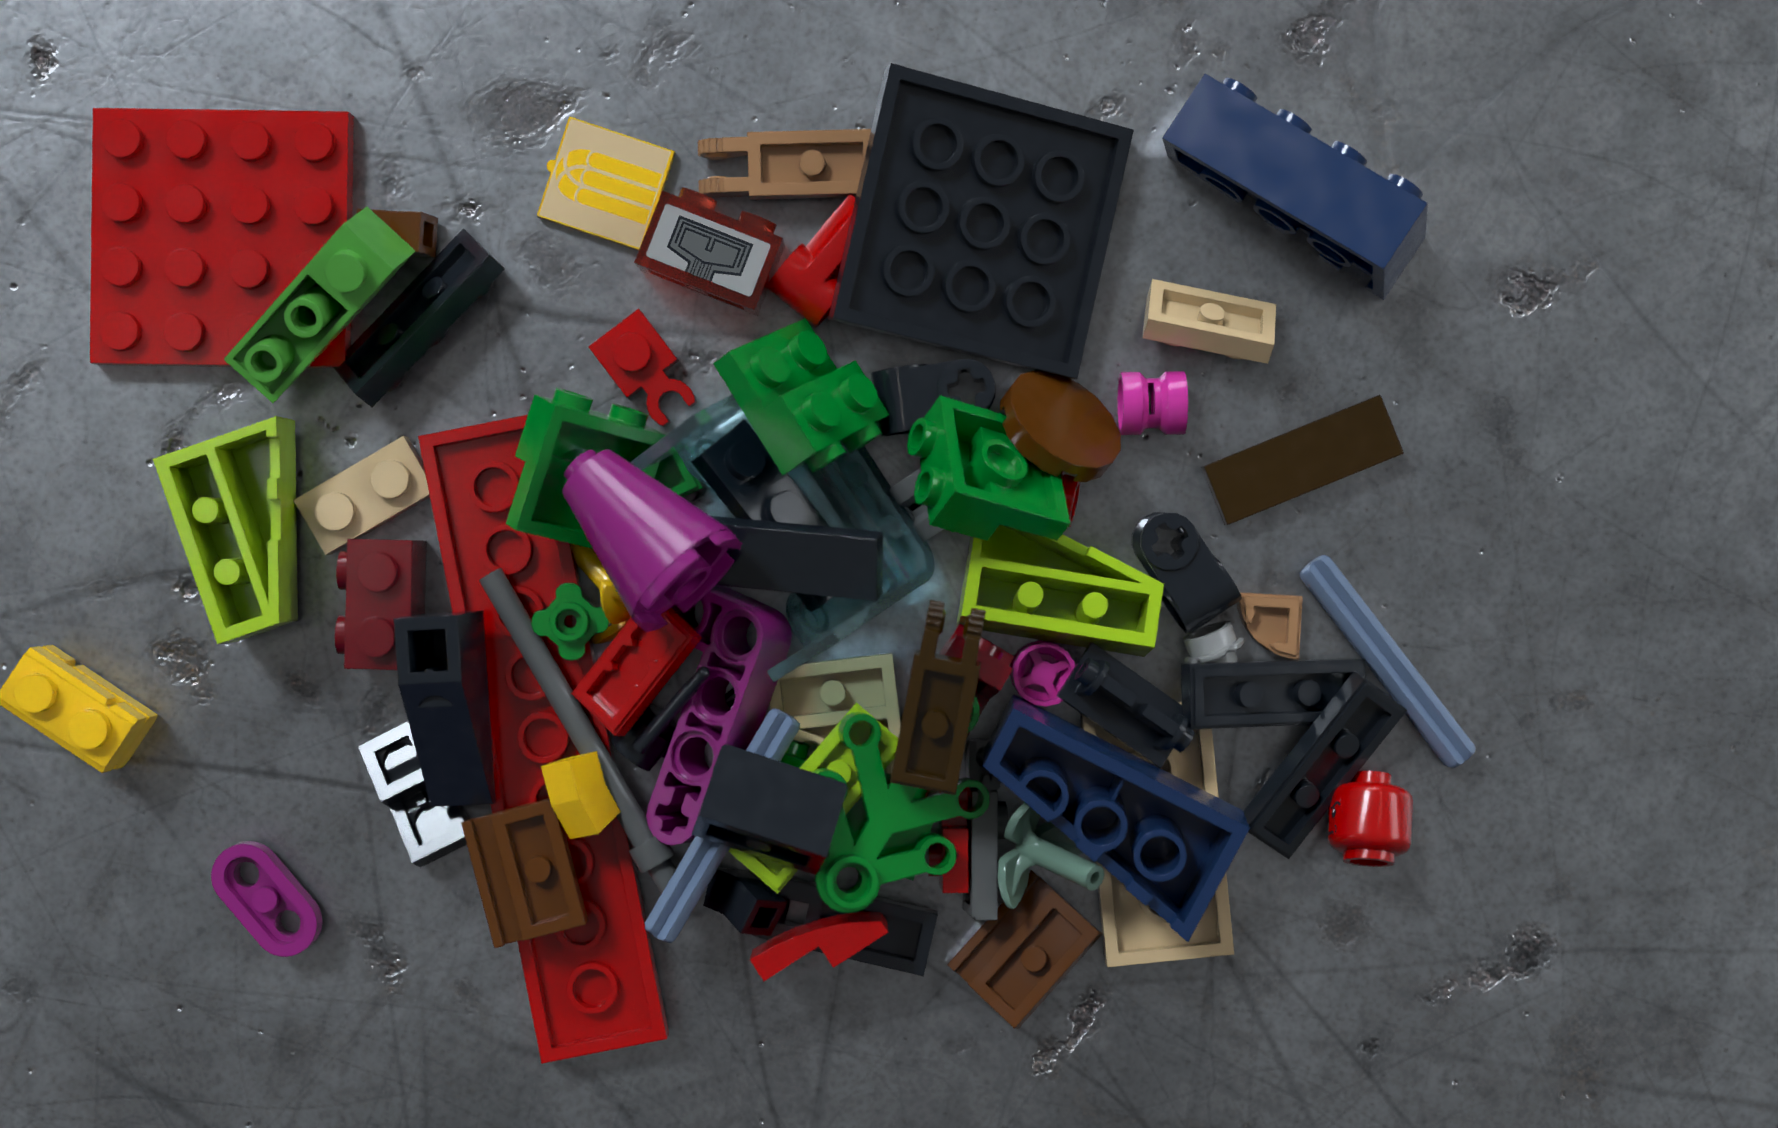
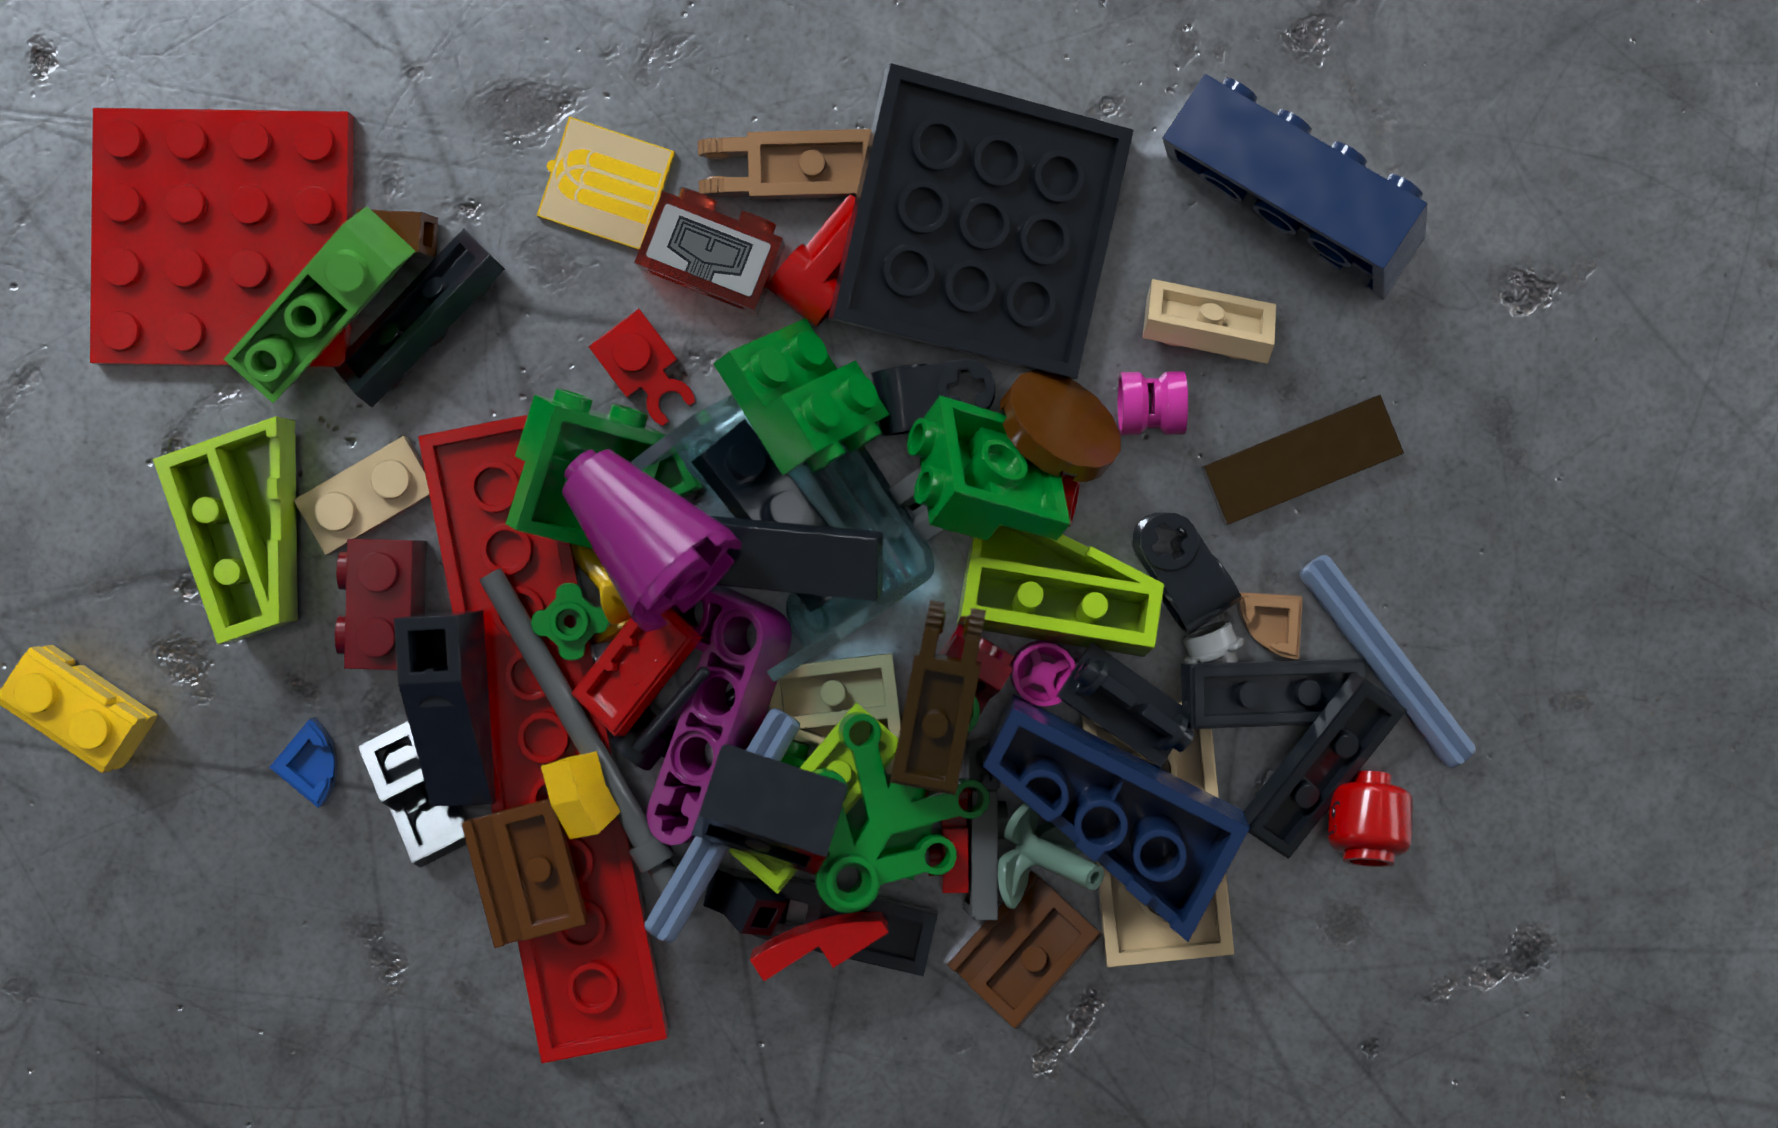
(263, 903): magenta plate -> none
(309, 763): none -> blue tile

